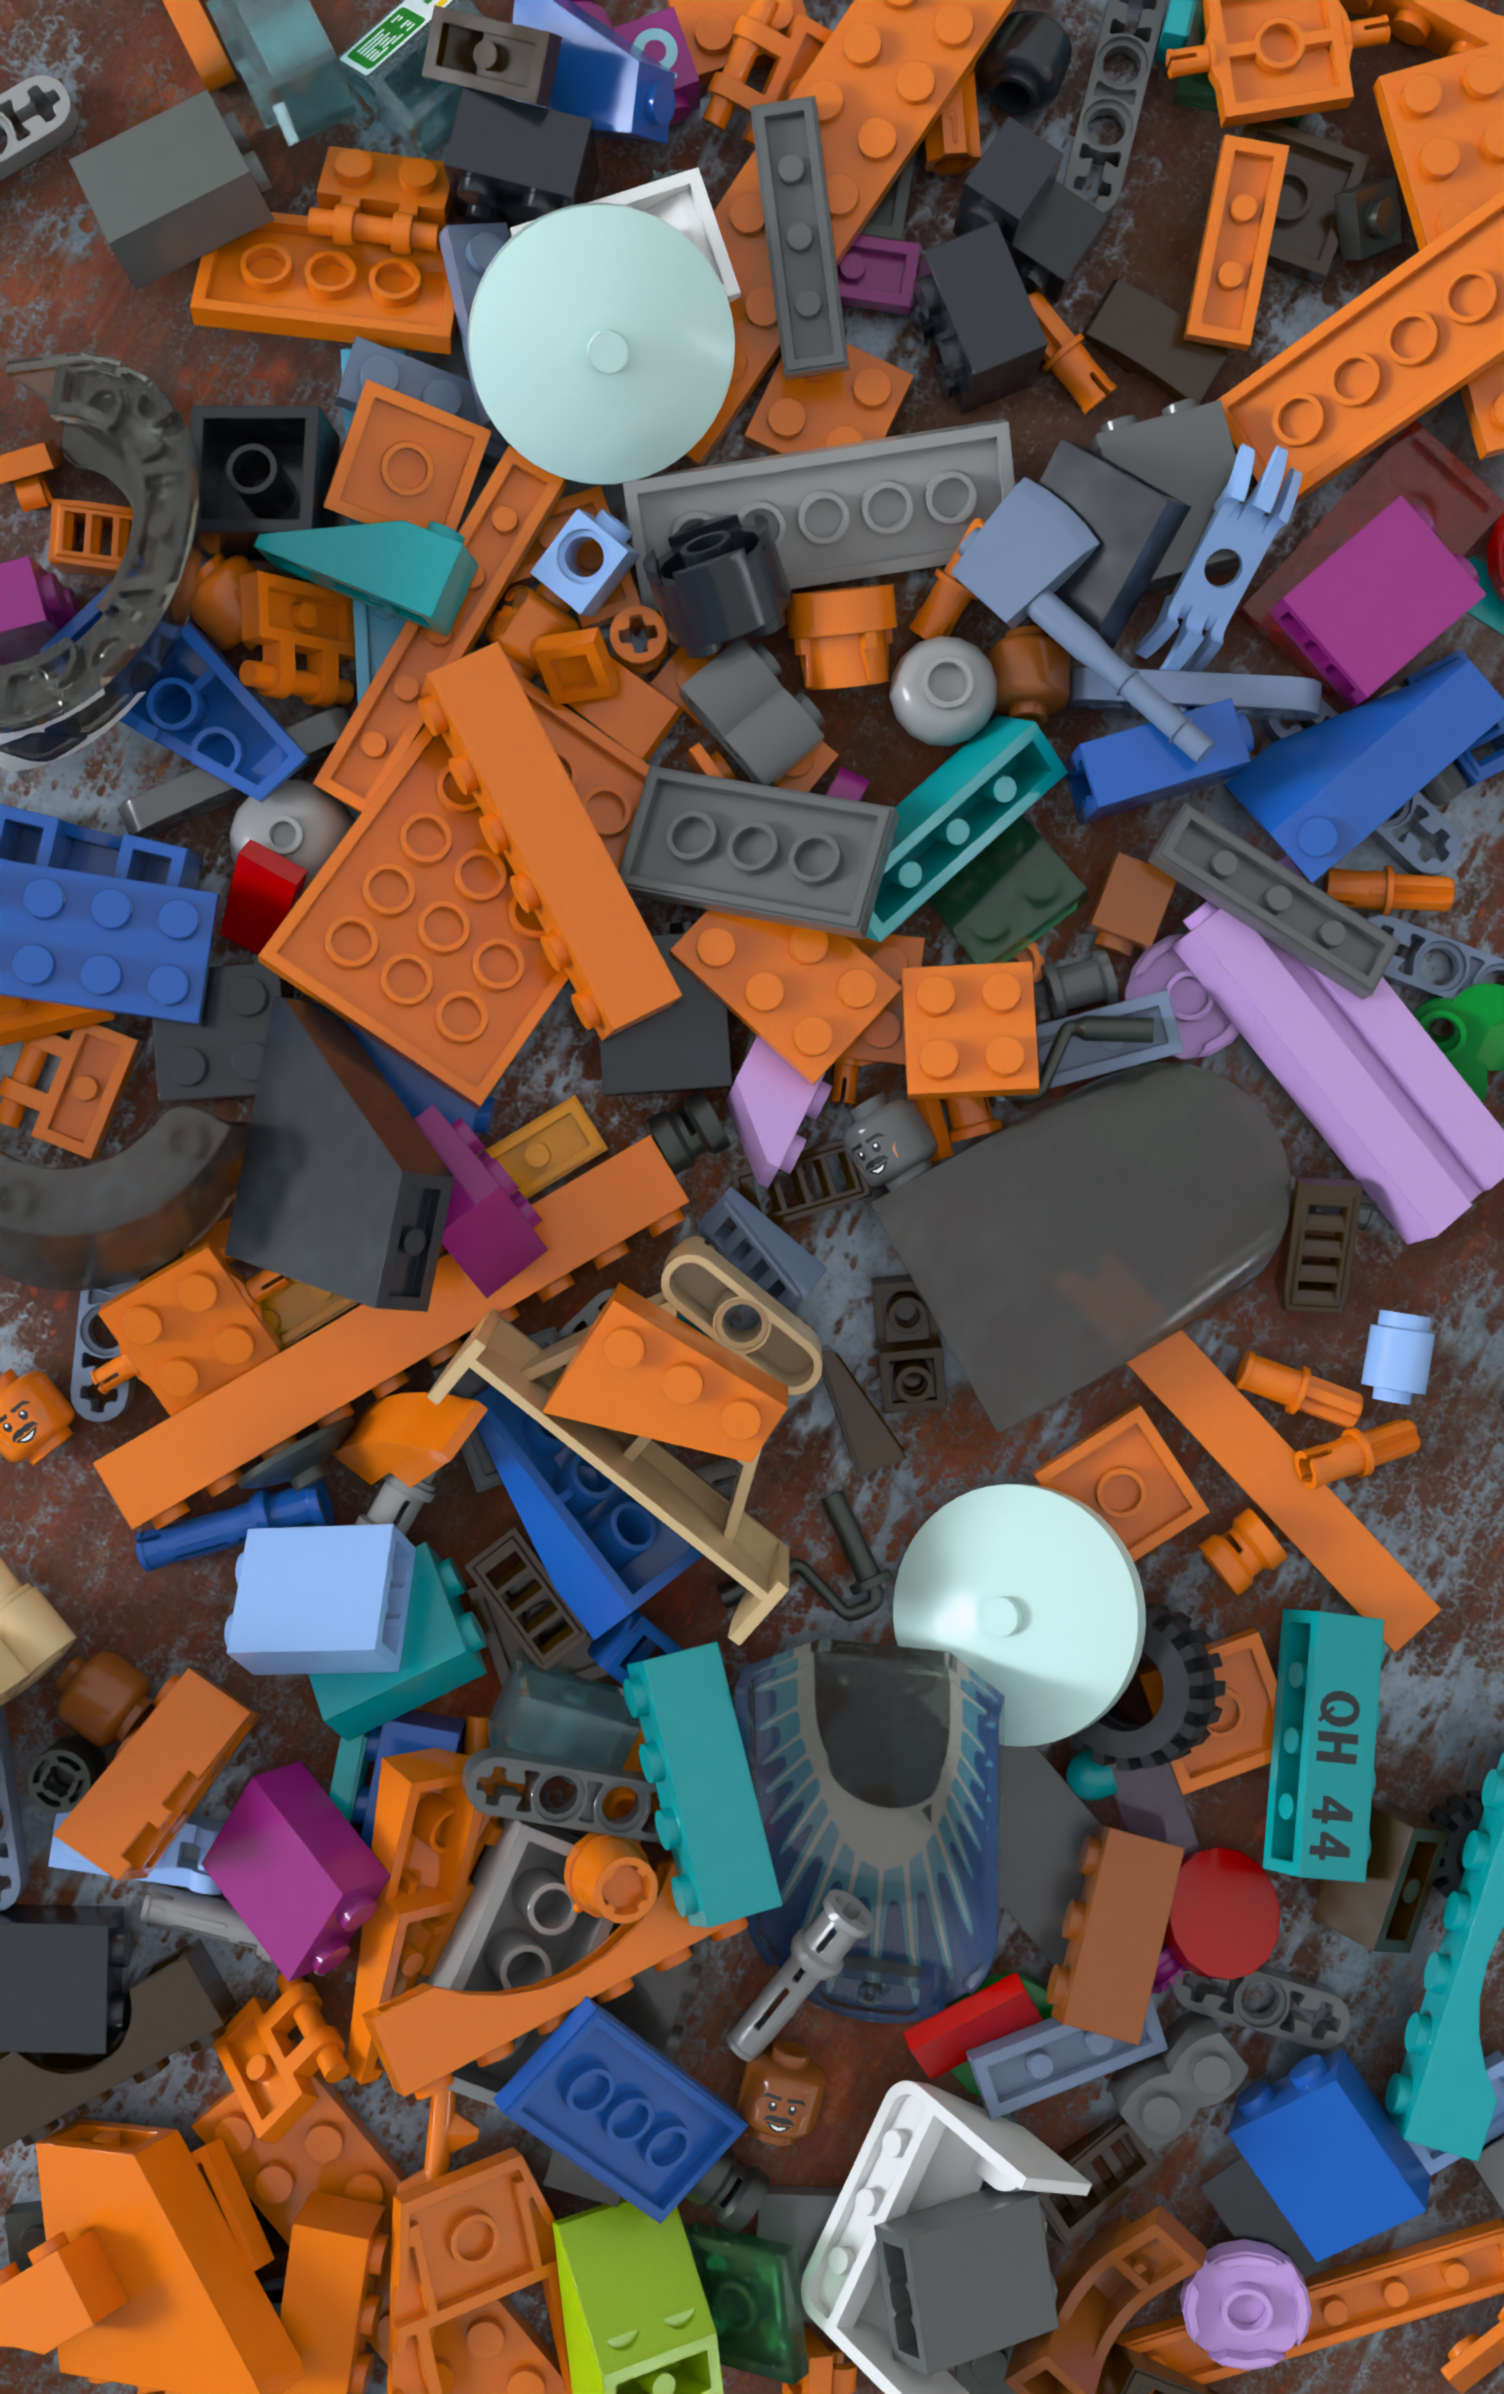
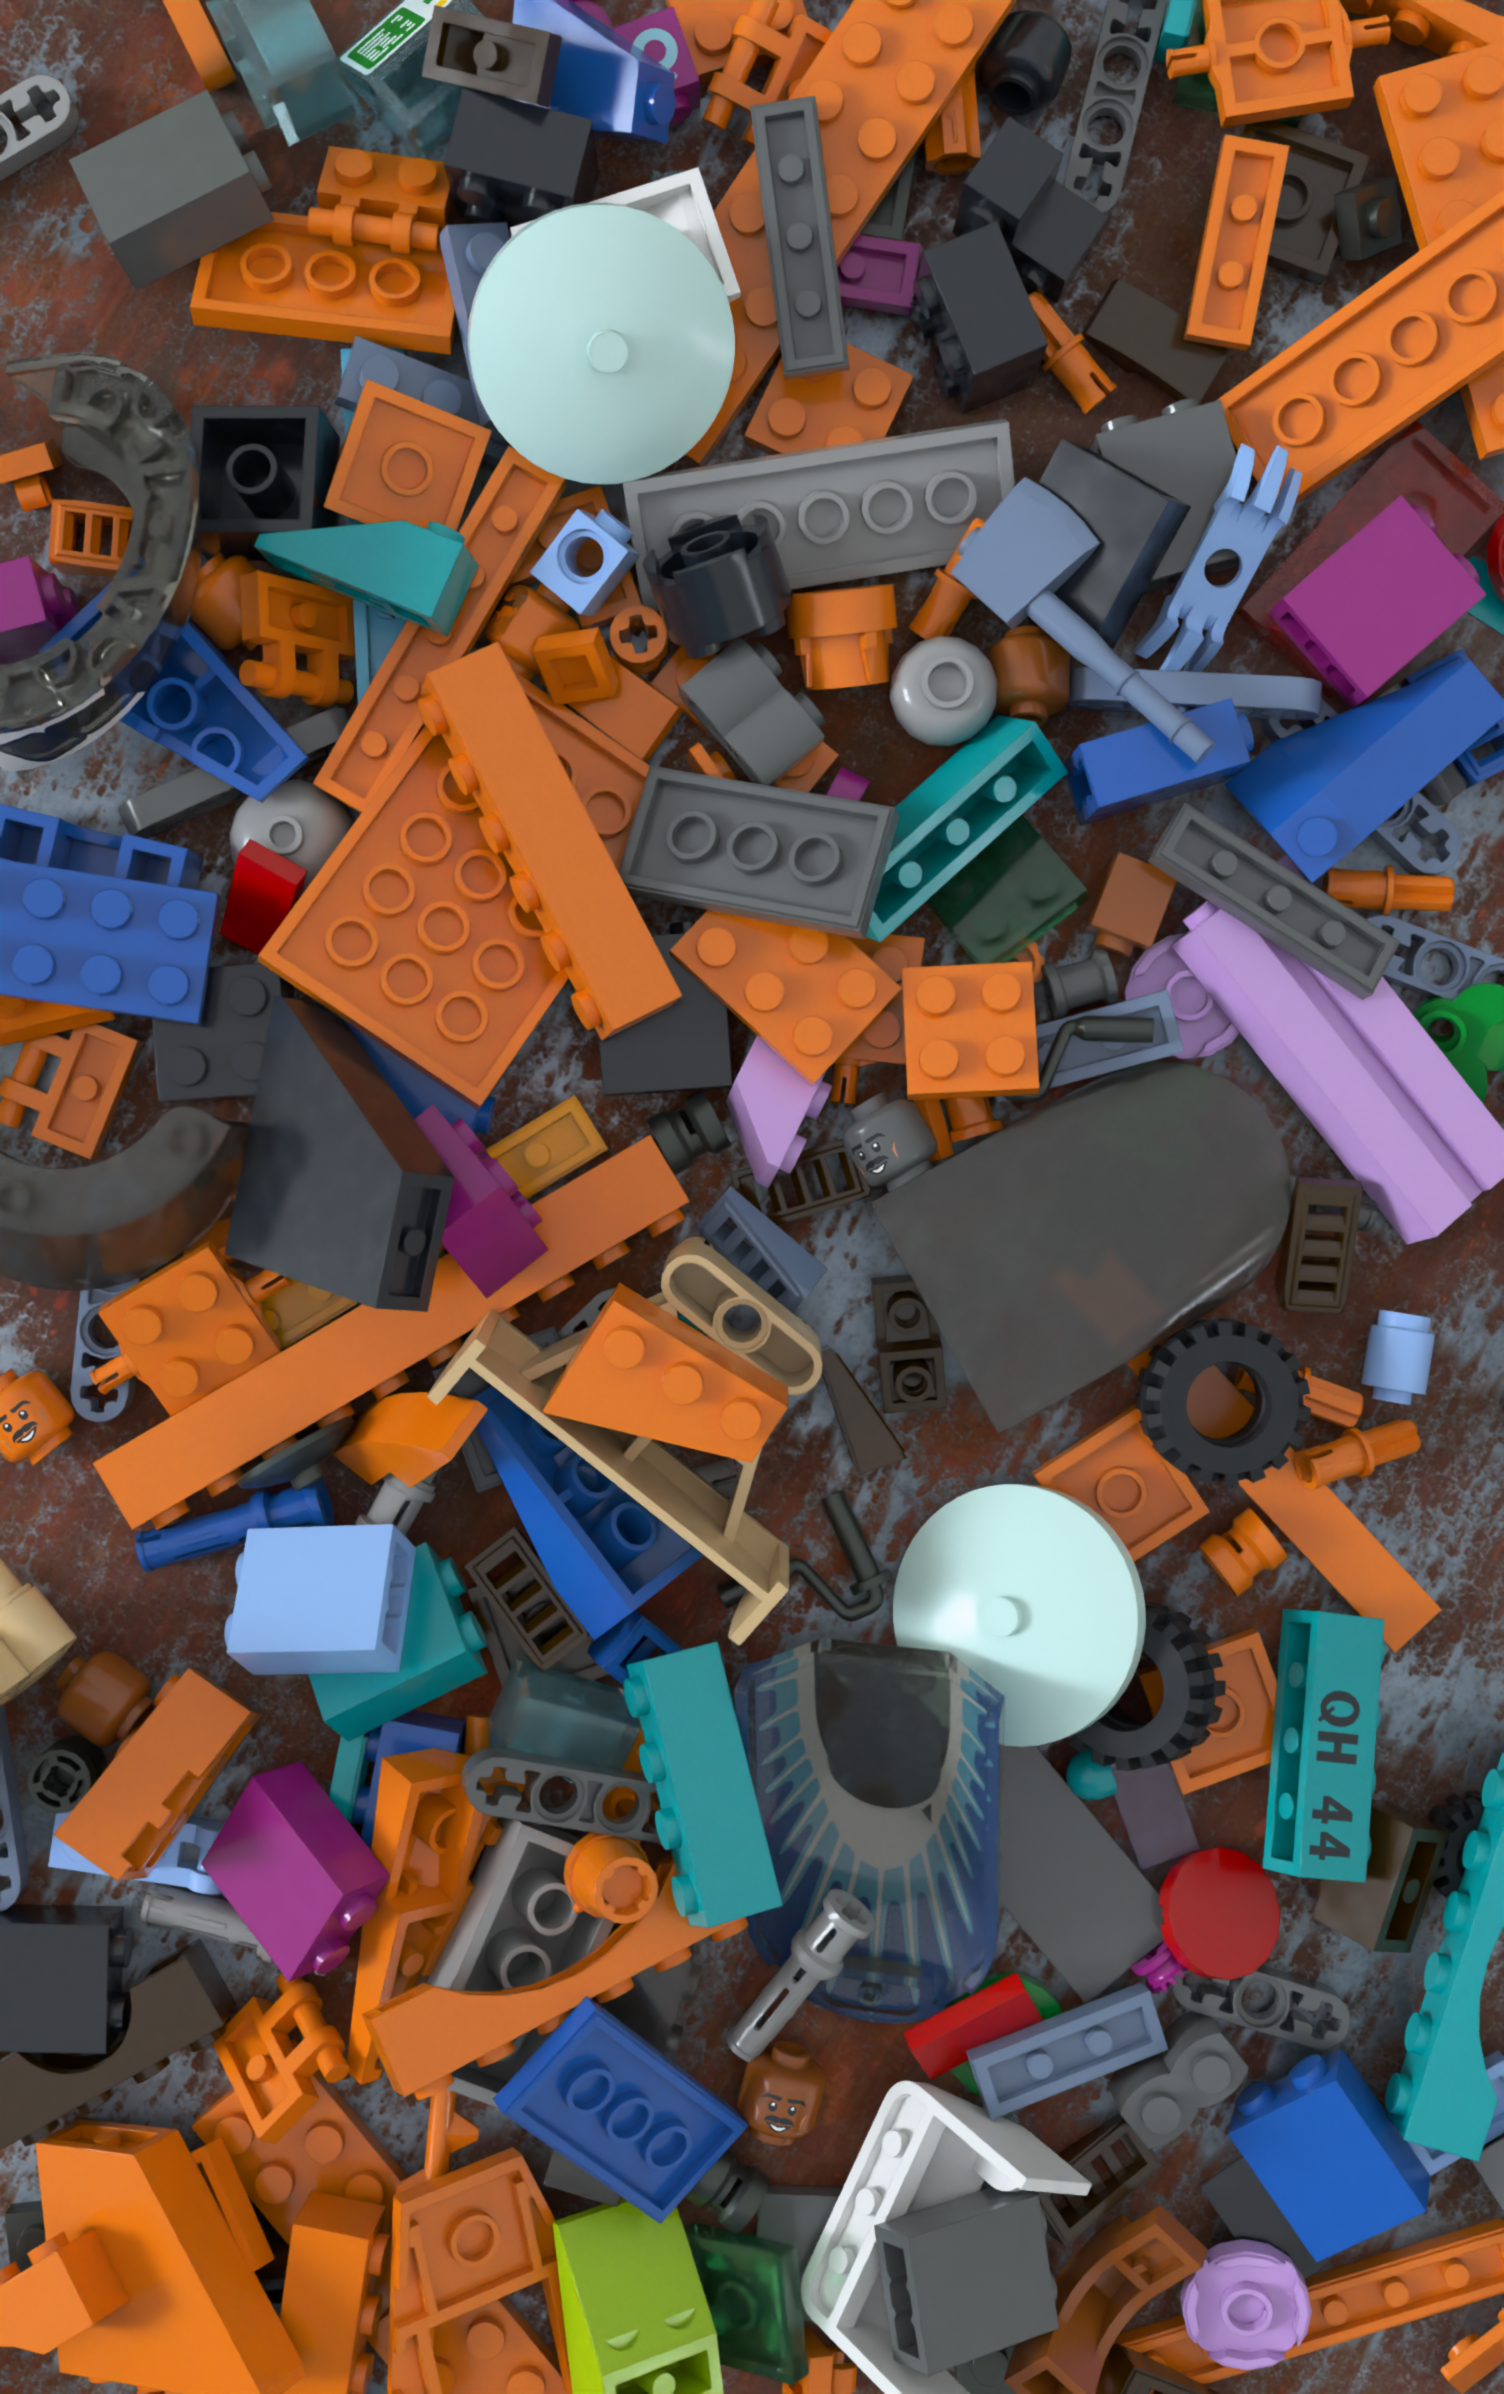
(1114, 1933): dark orange brick -> none
(1276, 1411): none -> black tyre

